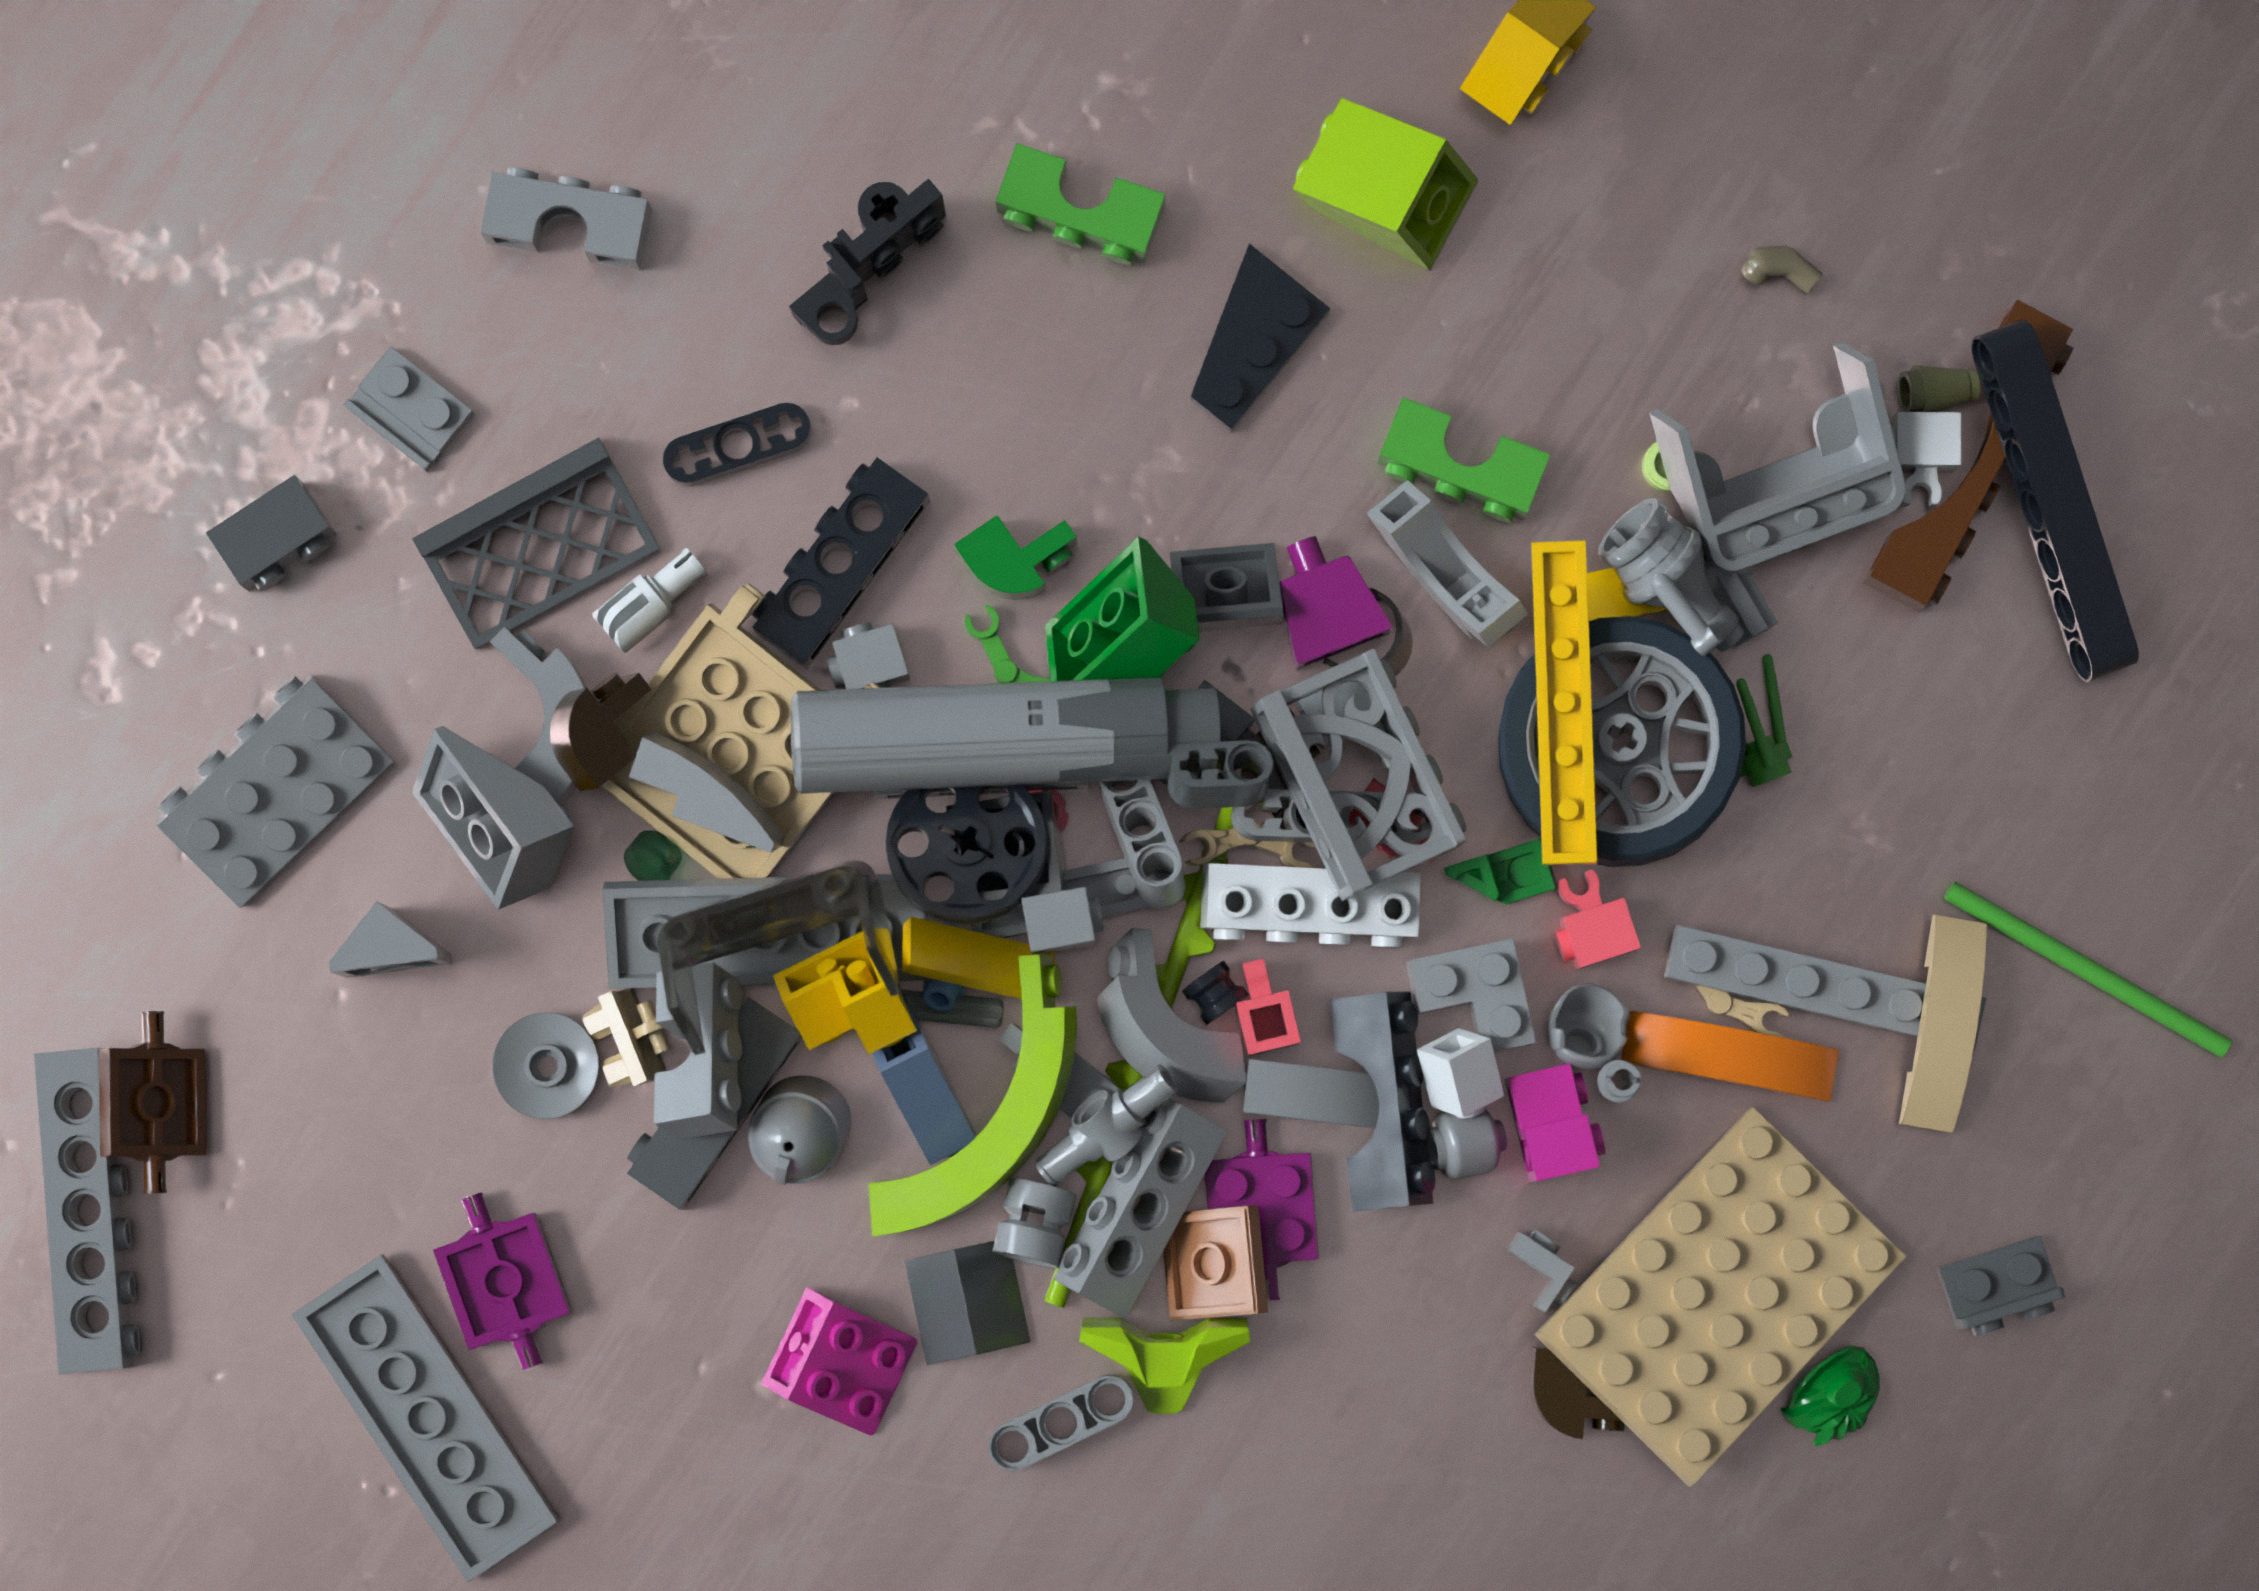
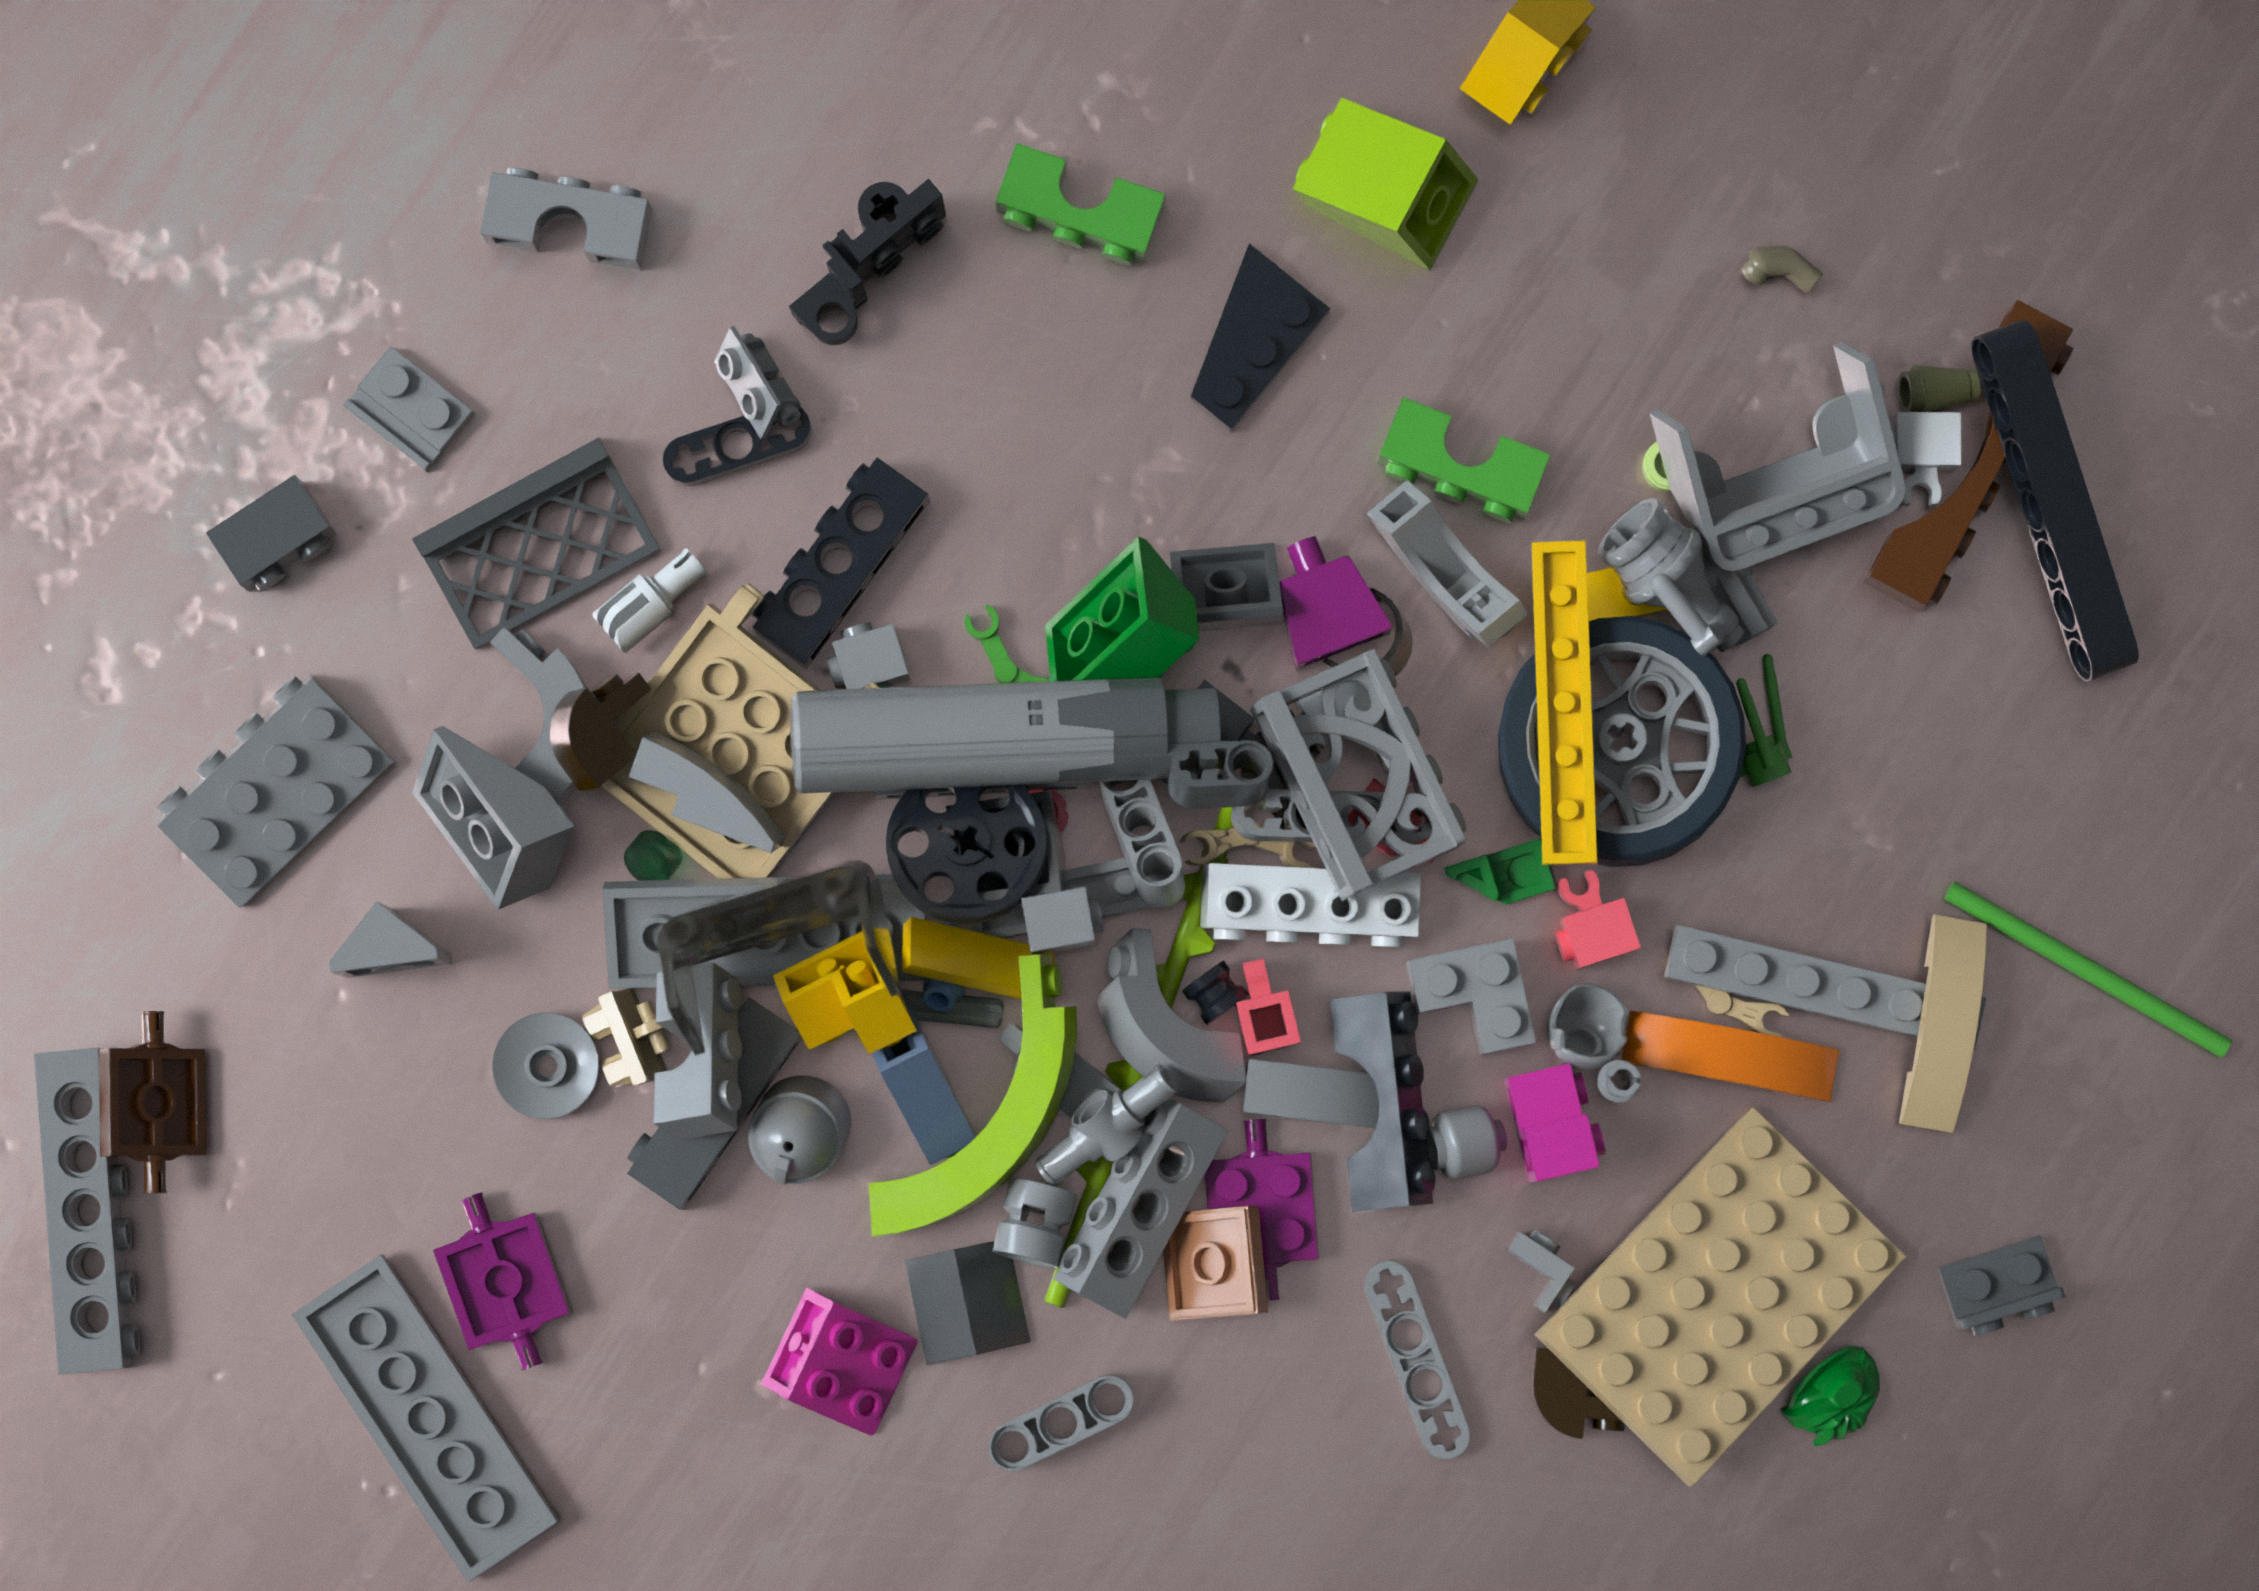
(745, 366): none -> light grey hinge
(1006, 568): green brick -> none
(1164, 1363): lime piece -> none
(1409, 1362): none -> light grey beam
(1460, 1073): white brick -> none

